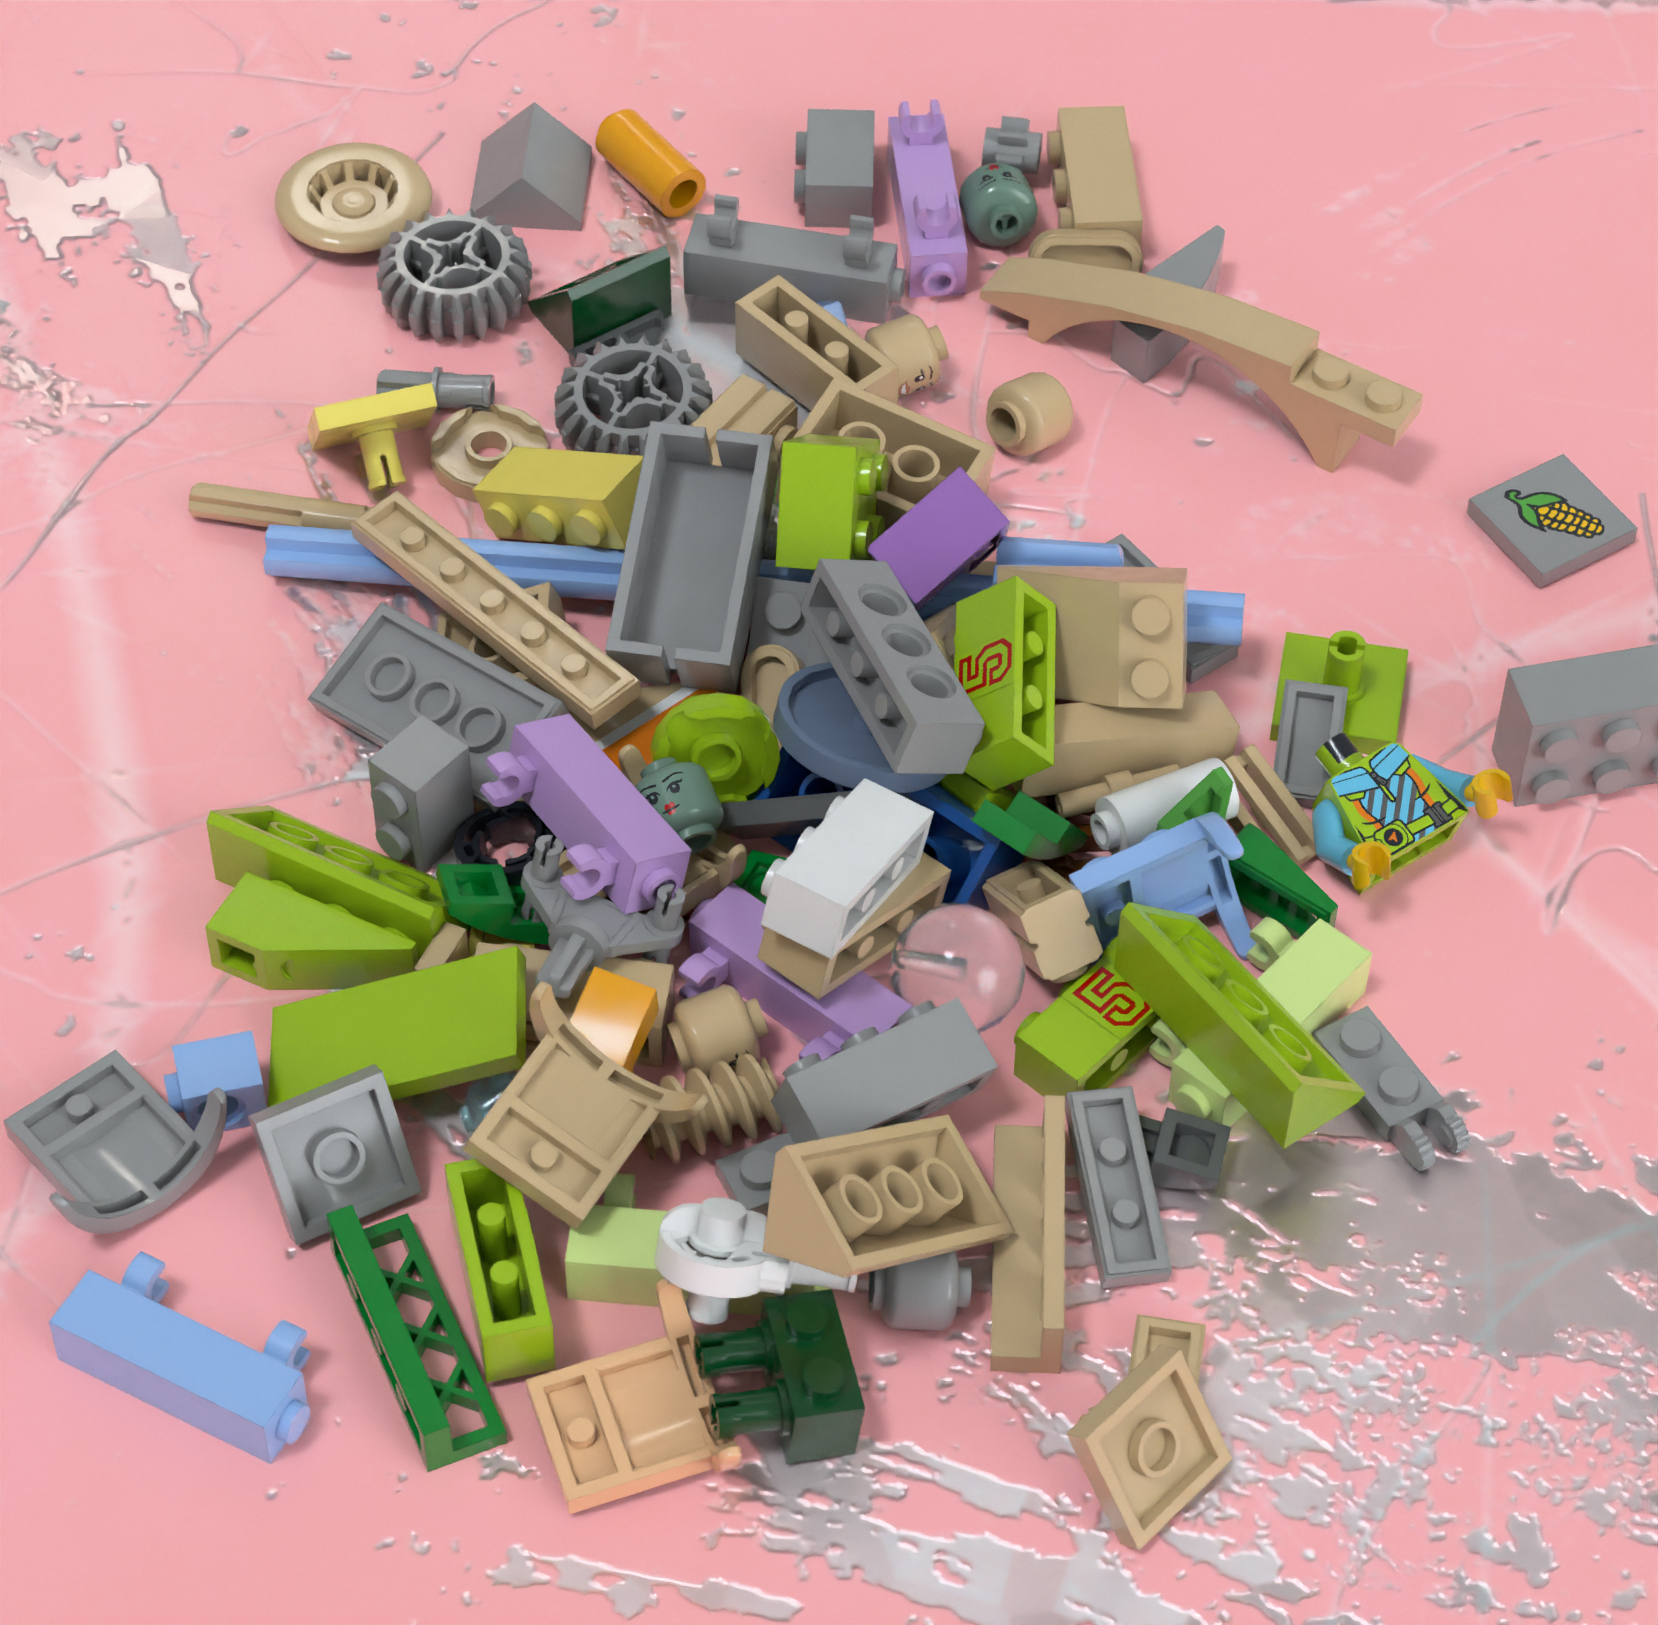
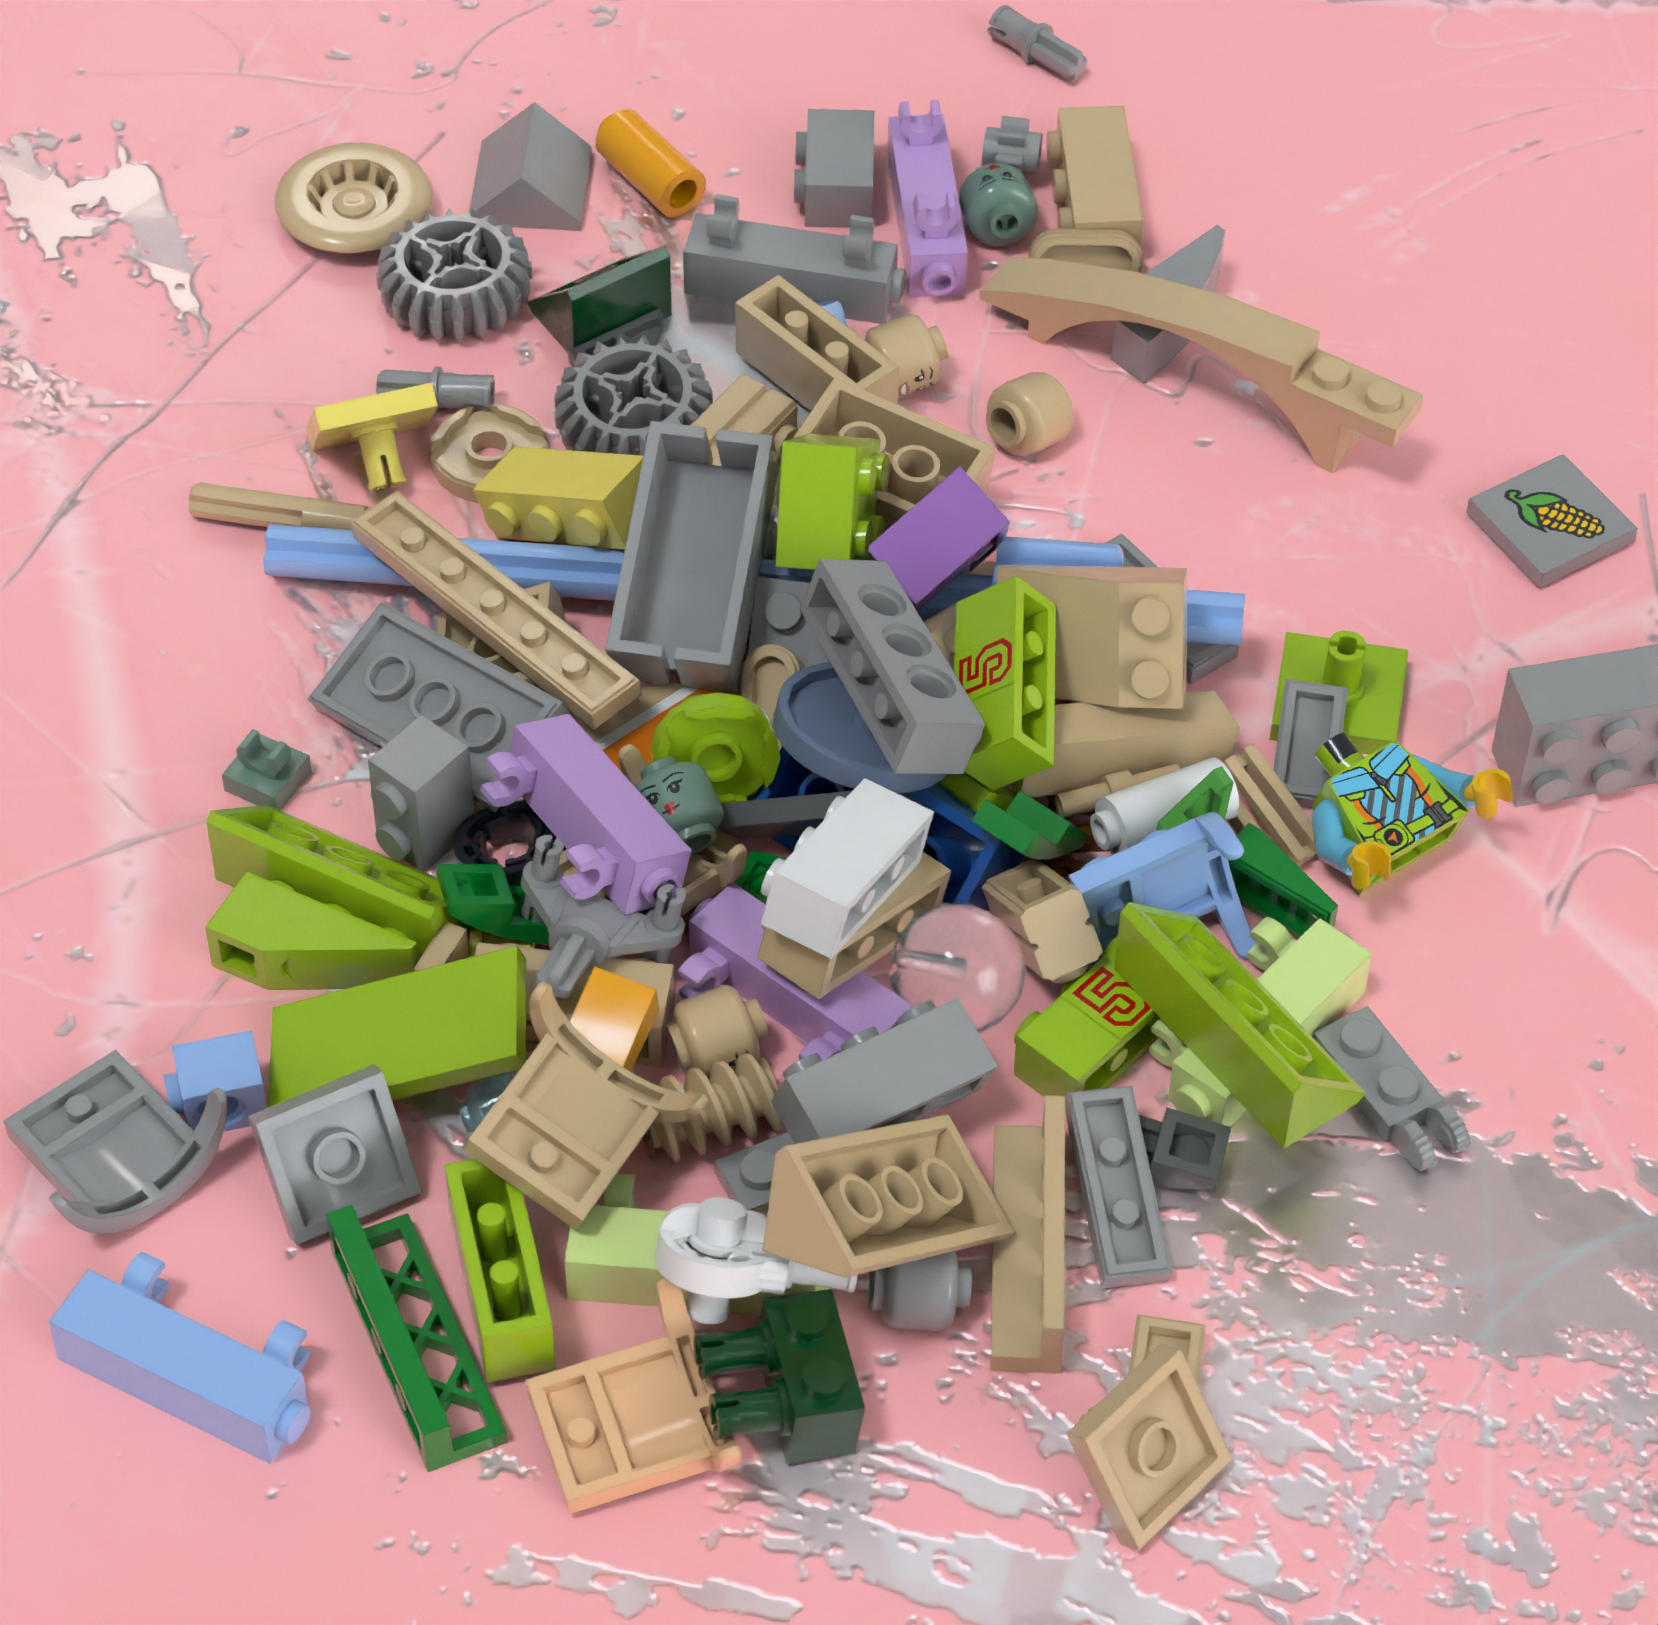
(266, 771): none -> sand green tile
(1036, 42): none -> light grey axle

